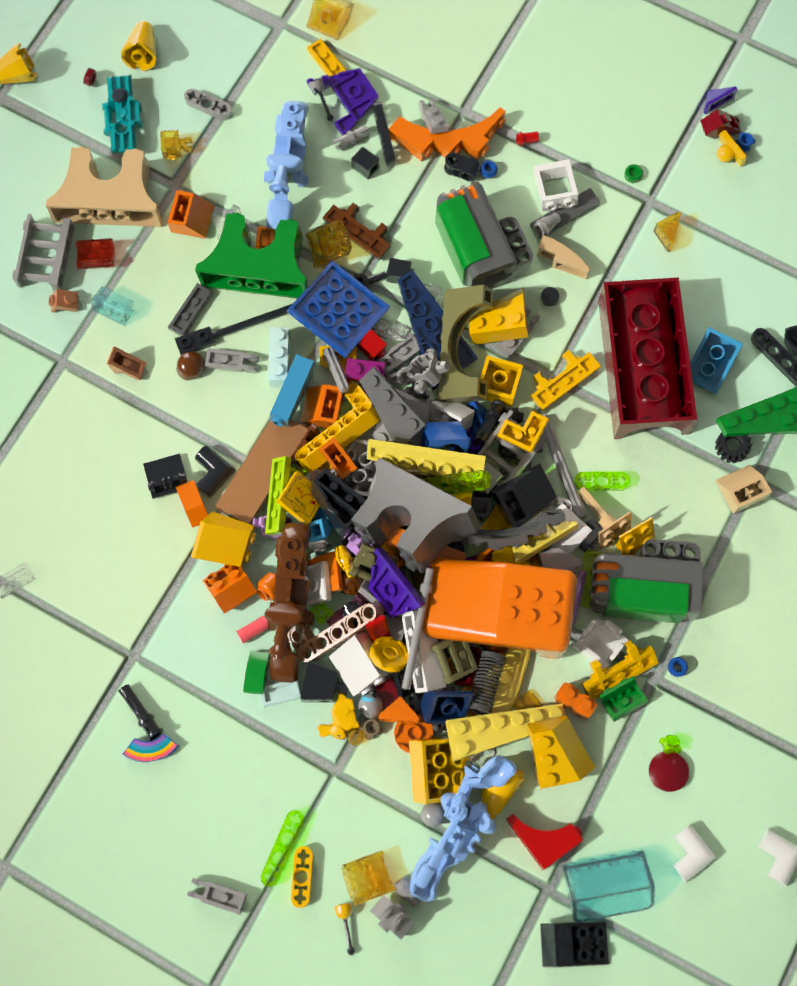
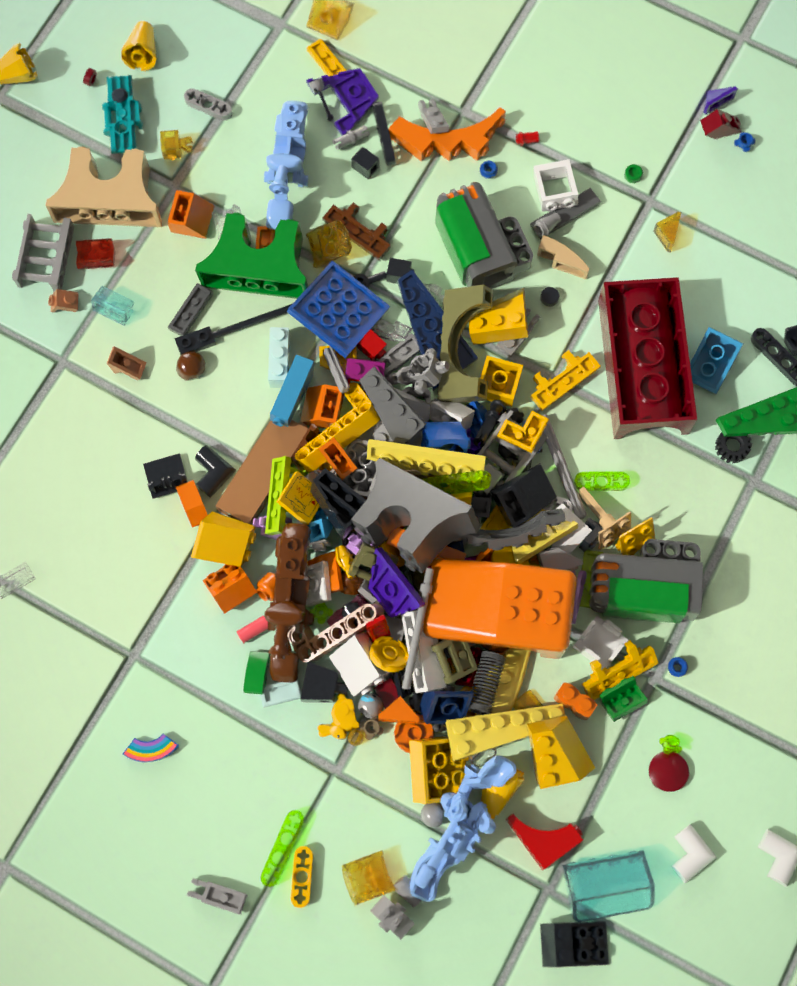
(145, 719): black pin -> none
(230, 360): light grey hinge -> none
(343, 911): hinge -> none
(462, 167): black piece -> none
(730, 150): yellow tile -> none
(743, 488): tan slope -> none

